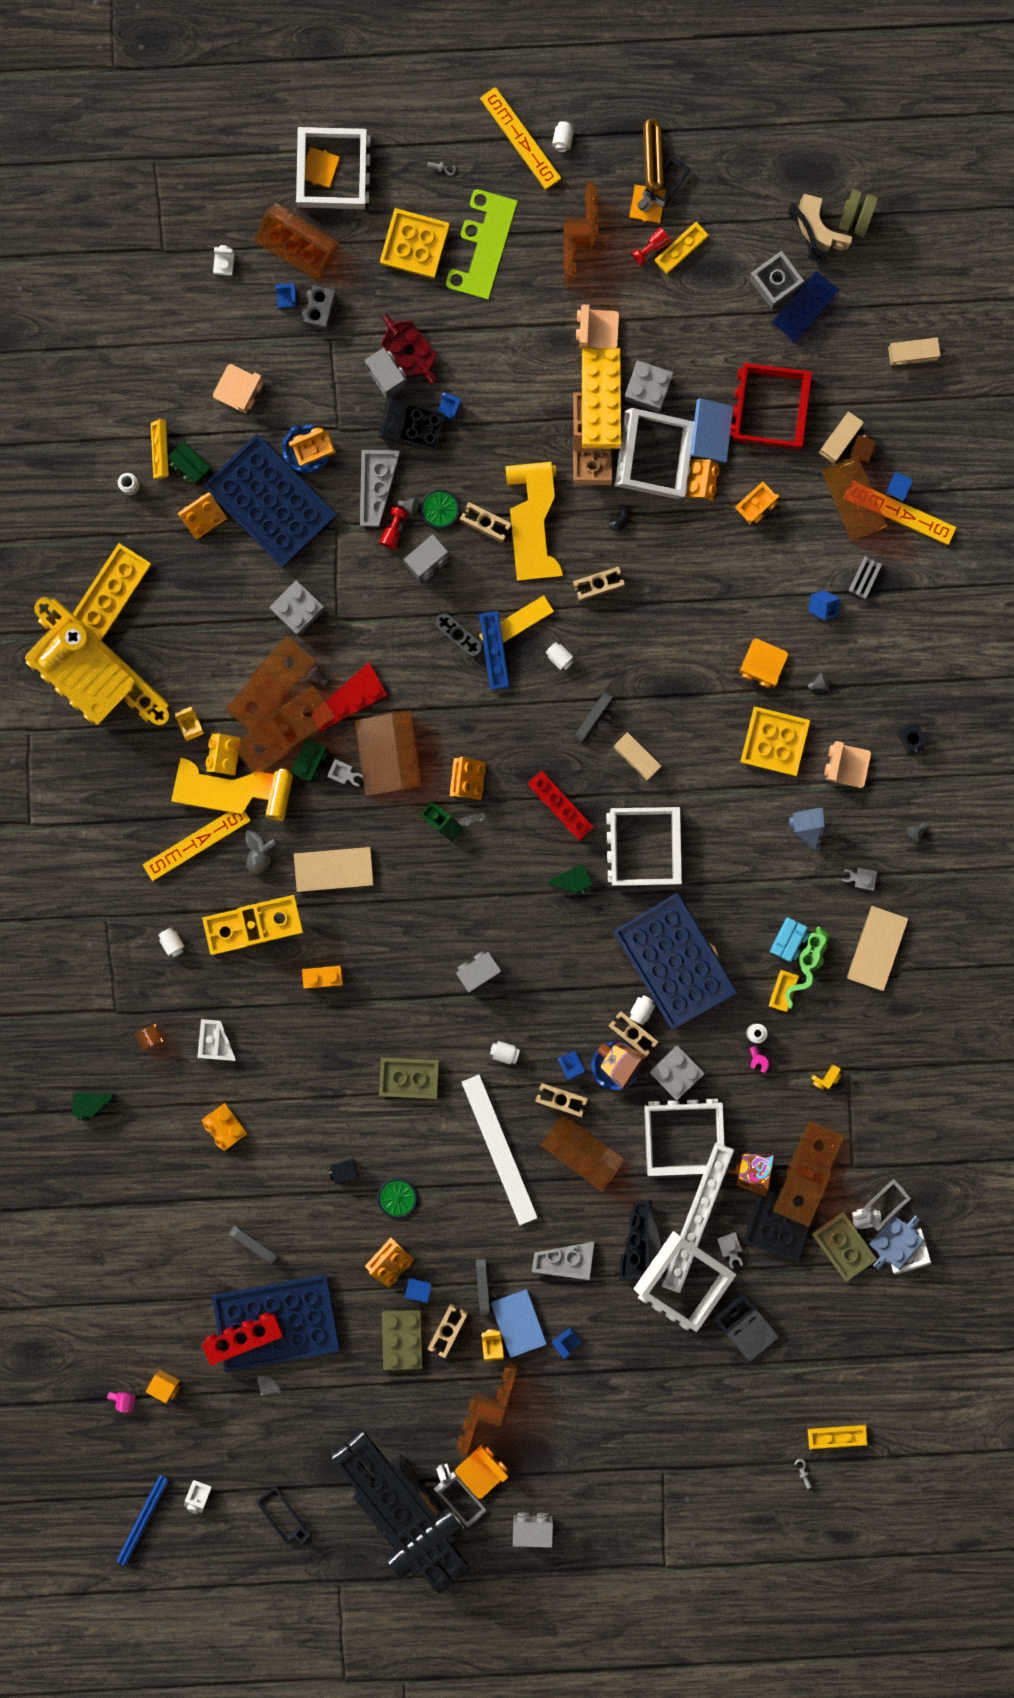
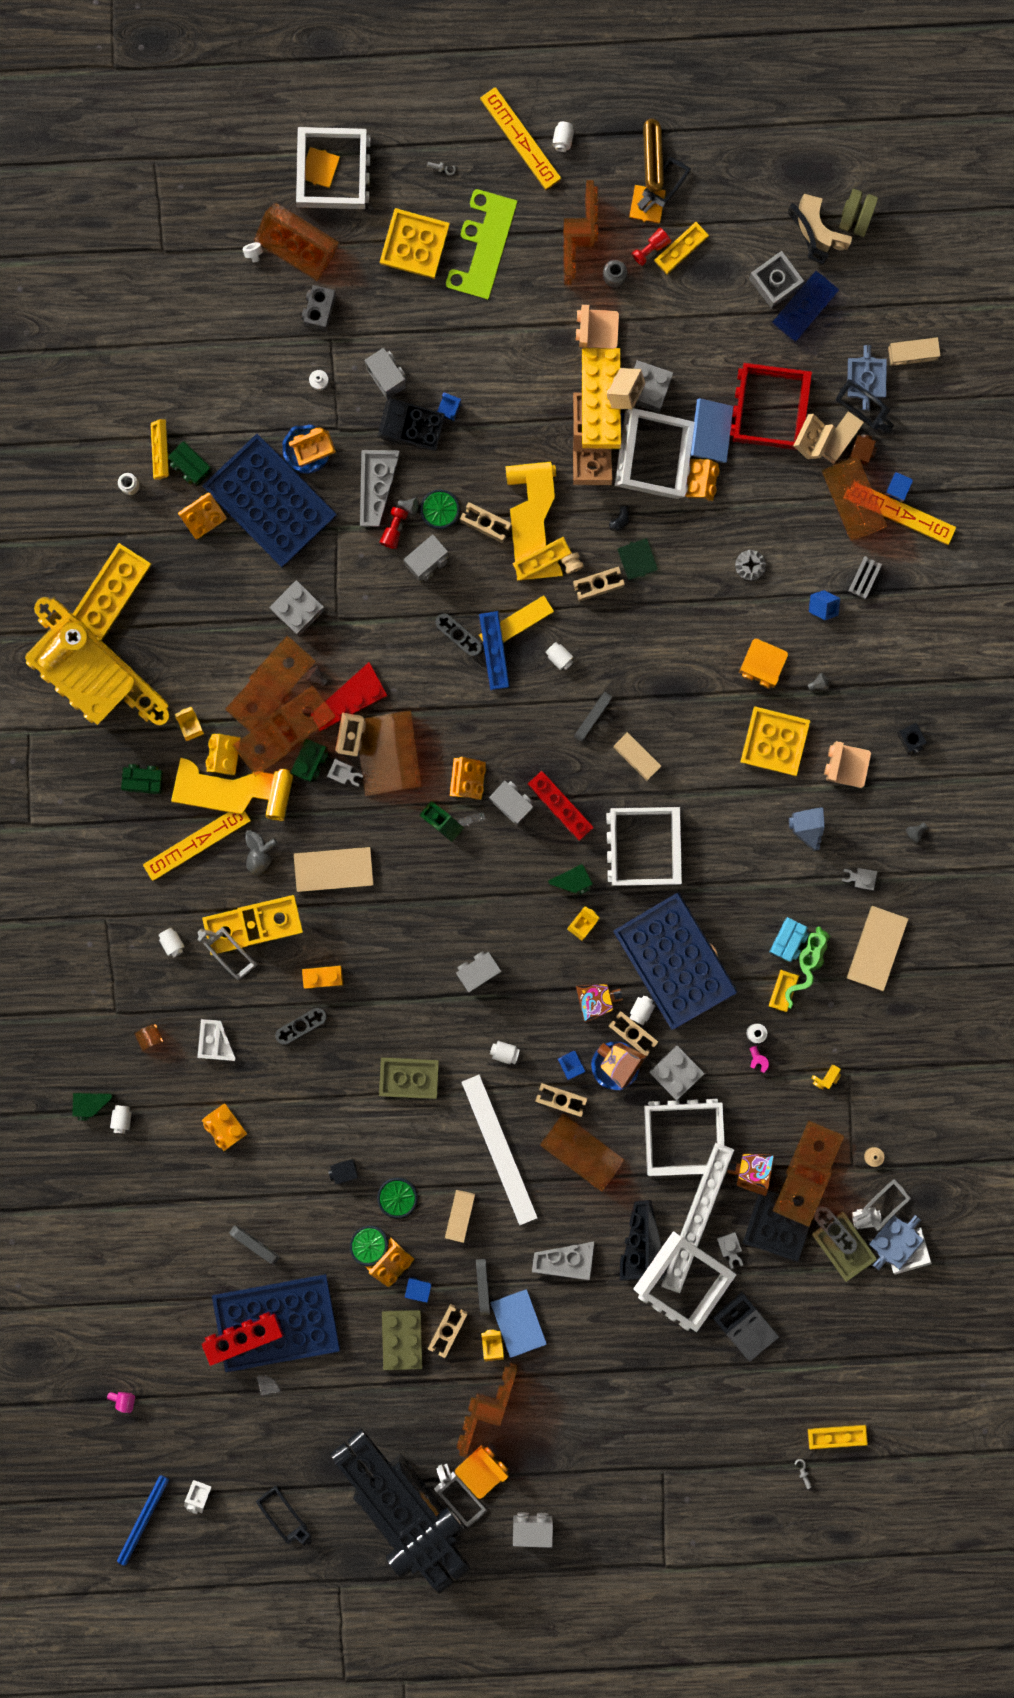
(121, 1119): none -> white brick
(142, 780): none -> dark green brick
(163, 1386): light orange brick -> none
(215, 936): none -> light grey sword
(223, 261): white bracket -> none
(238, 388): light nougat bracket -> none
(252, 251): none -> white tile
(286, 296): blue panel -> none
(290, 1037): none -> dark grey beam
(319, 384): none -> white tile
(350, 734): none -> tan brick
(368, 1245): none -> green wheel
(406, 334): dark red plate -> none
(459, 1216): none -> tan piece
(511, 802): none -> light grey brick
(542, 558): none -> yellow tile
(566, 1342): blue panel -> none
(572, 563): none -> tan wheel
(583, 923): none -> yellow bracket
(596, 1000): none -> torso
(615, 273): none -> dark grey head
(626, 388): none -> tan brick
(637, 559): none -> clear green piece
(744, 571): none -> light grey gear
(756, 503): light orange bracket -> none
(813, 437): none -> tan bracket
(848, 1237): none -> dark grey beam
(869, 374): none -> sand blue plate
(869, 1156): none -> tan tile
(879, 421): none -> black sword

